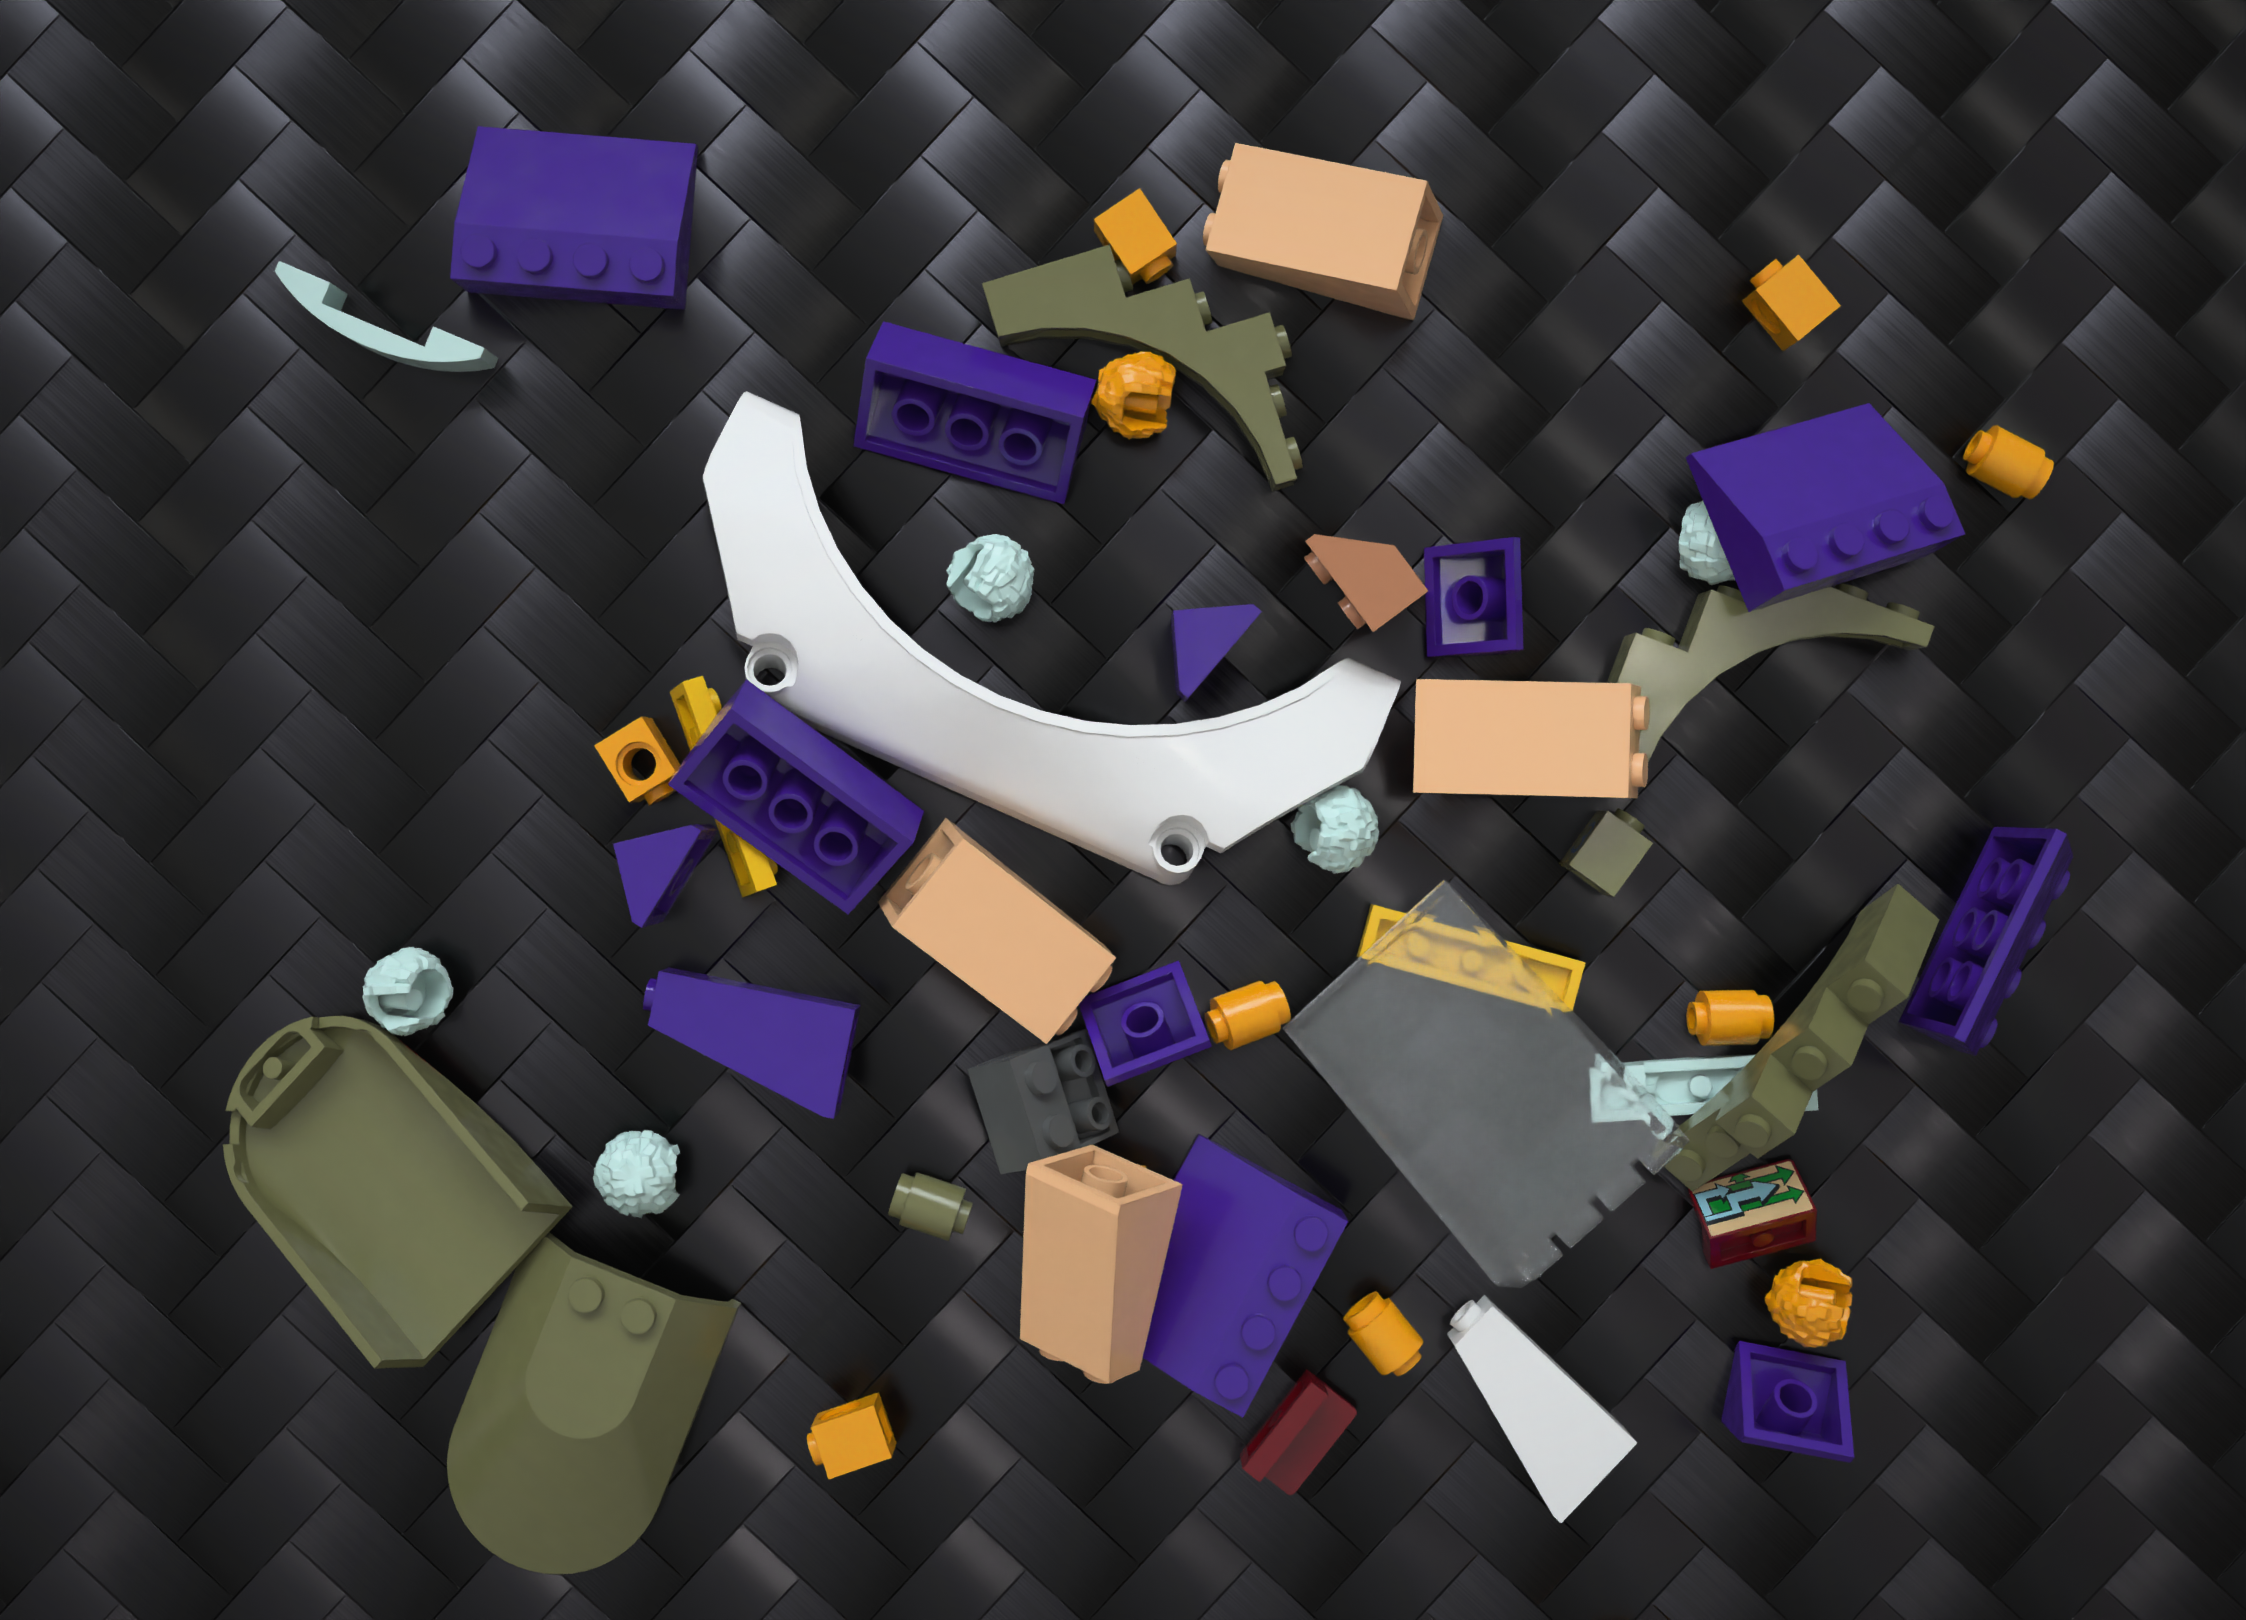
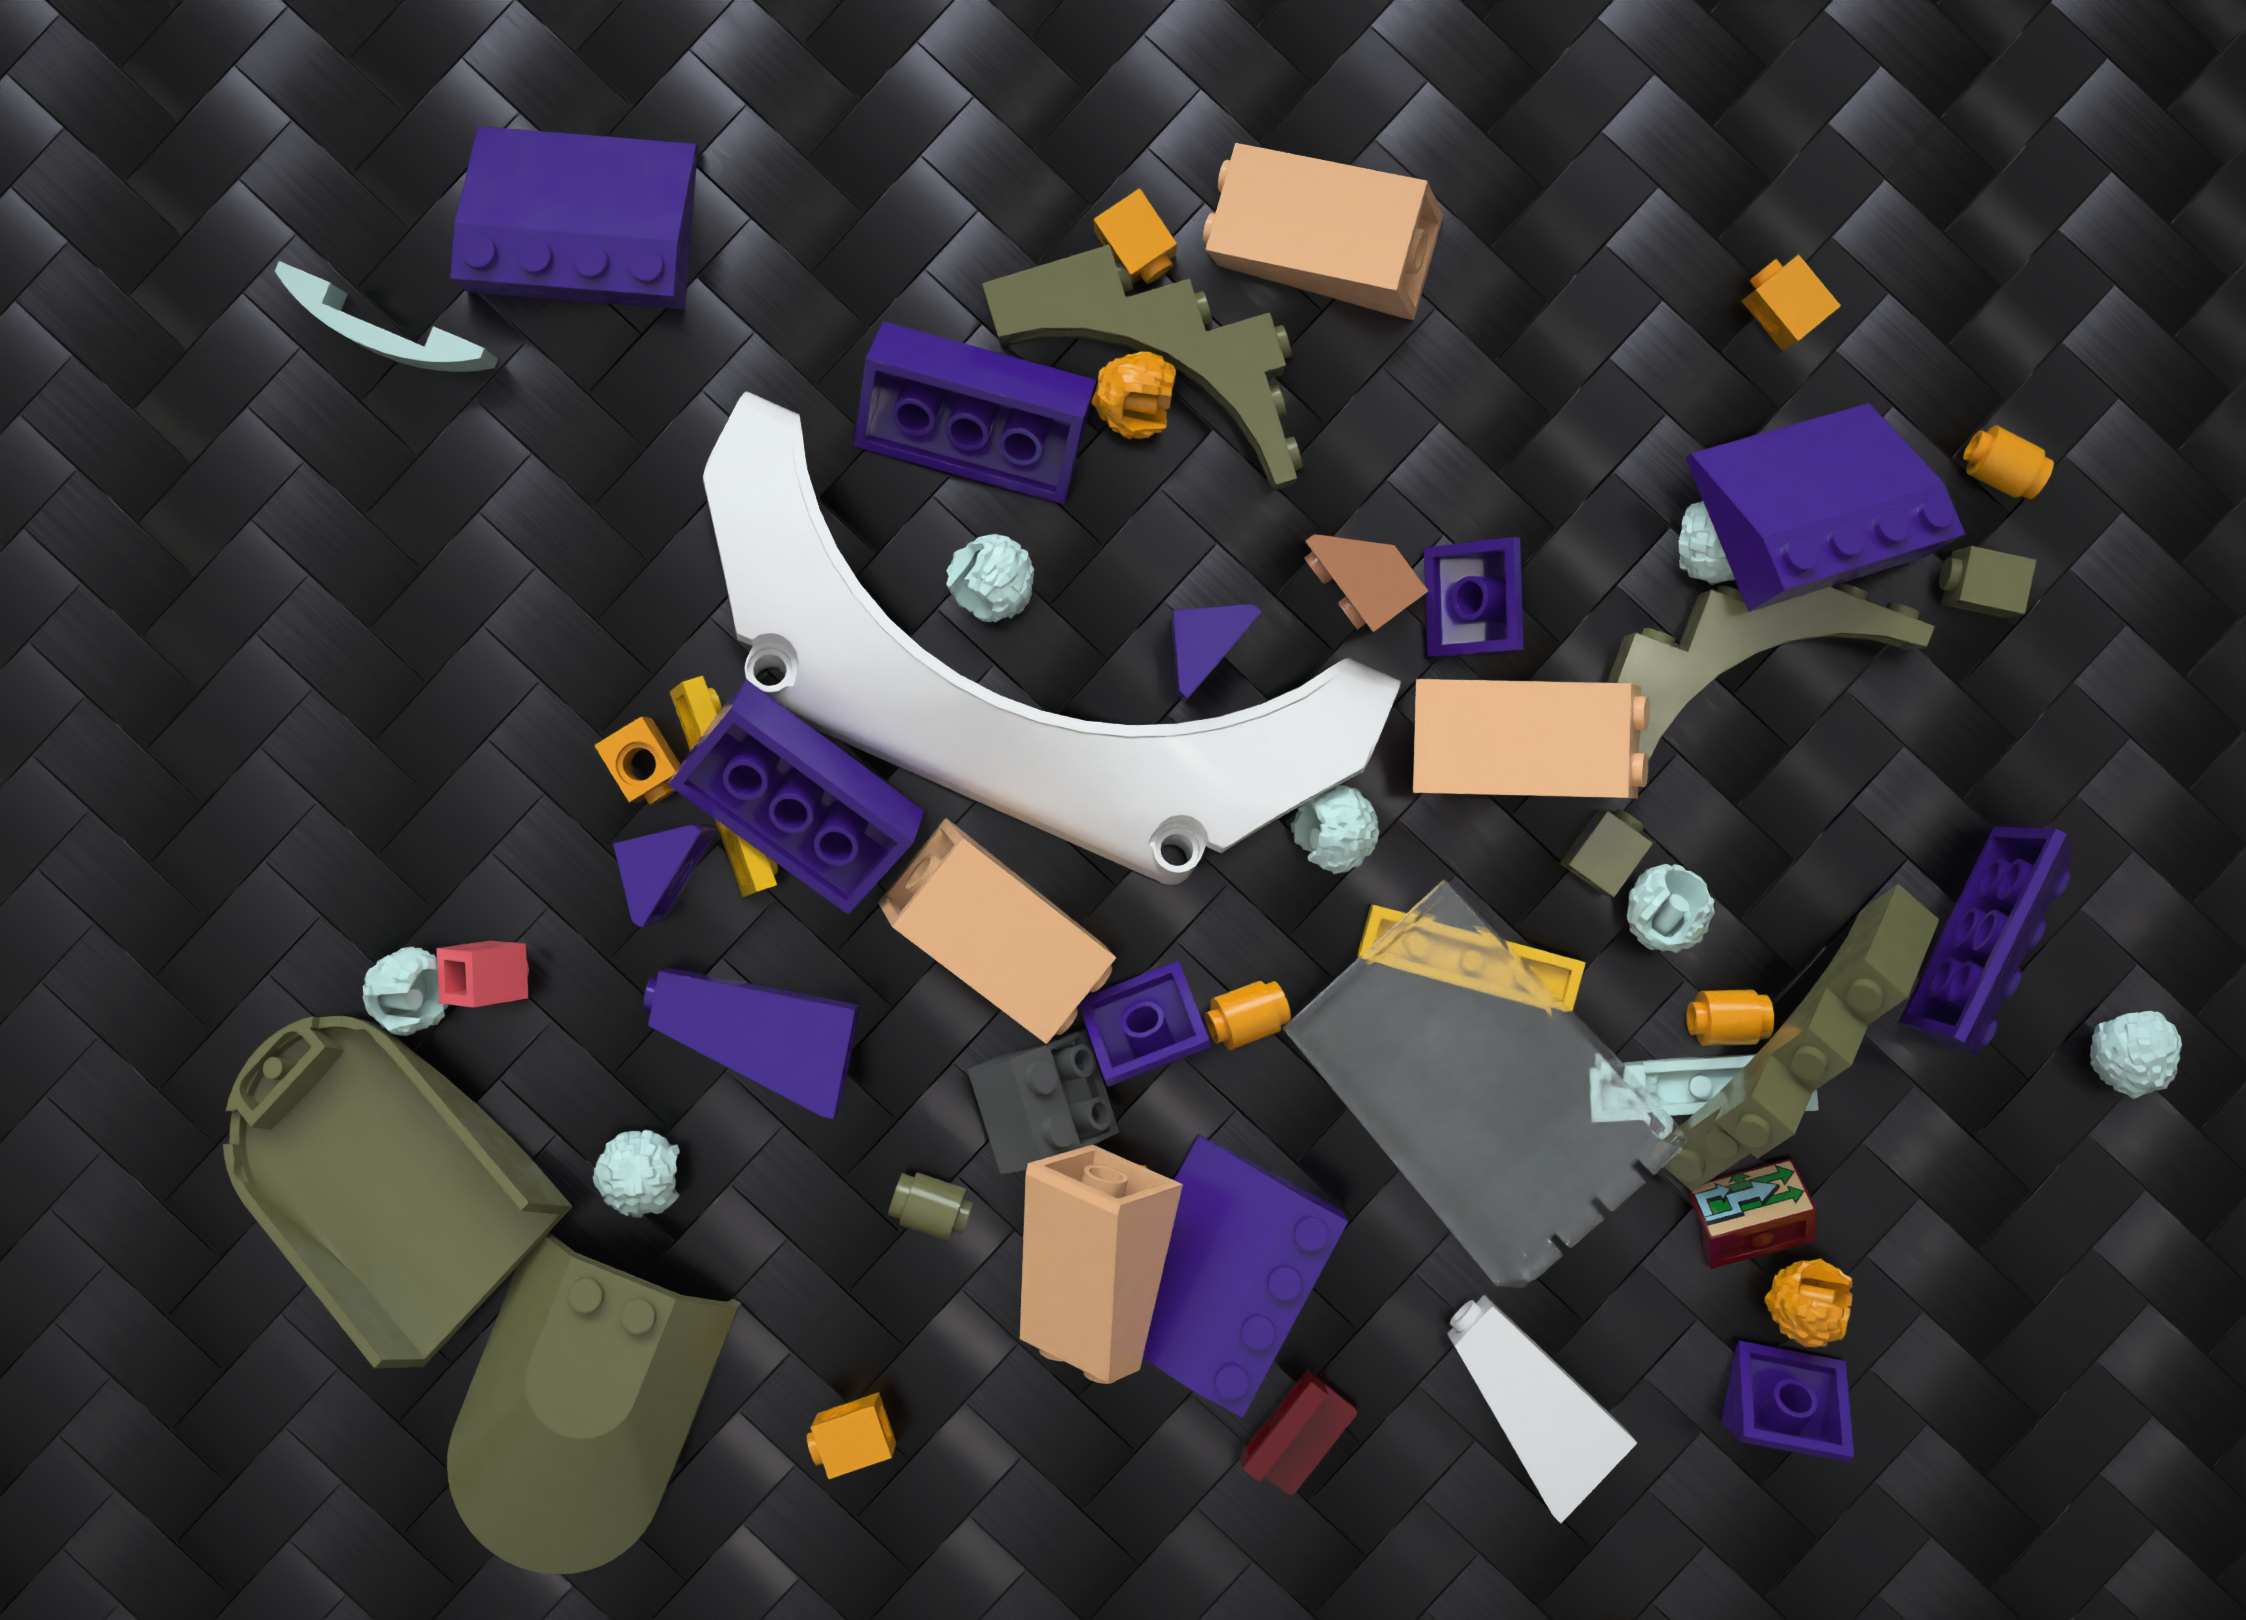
(482, 973): none -> coral brick
(1384, 1334): light orange brick -> none
(1669, 908): none -> light aqua piece
(1987, 581): none -> olive brick
(2136, 1052): none -> light aqua piece

